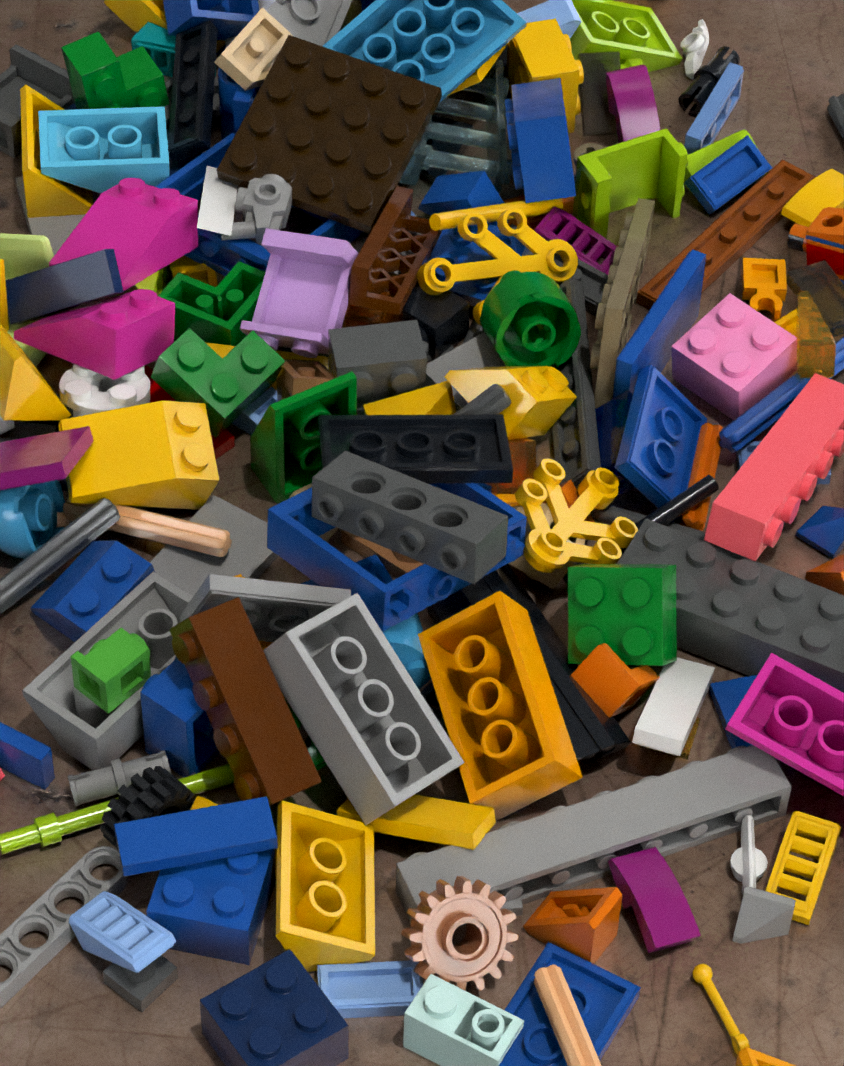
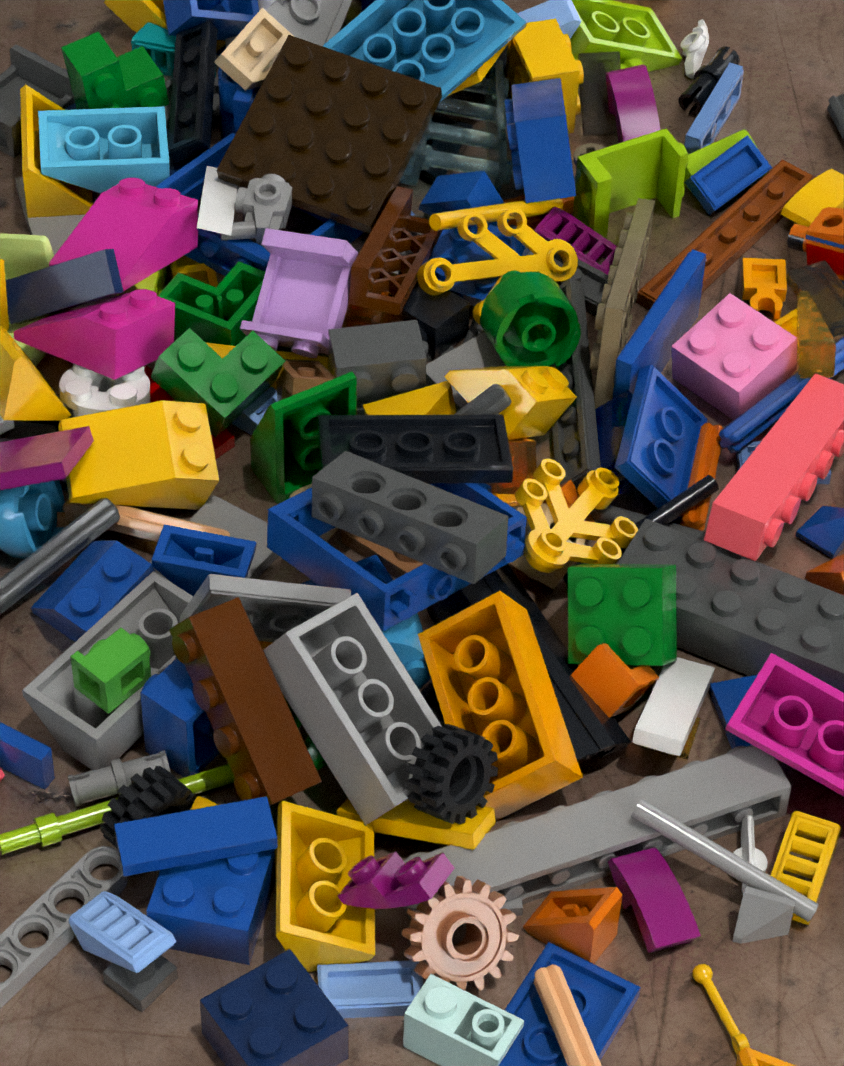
(192, 555): none -> blue slope
(393, 883): none -> magenta slope
(451, 773): none -> black tyre
(720, 857): none -> light grey bar

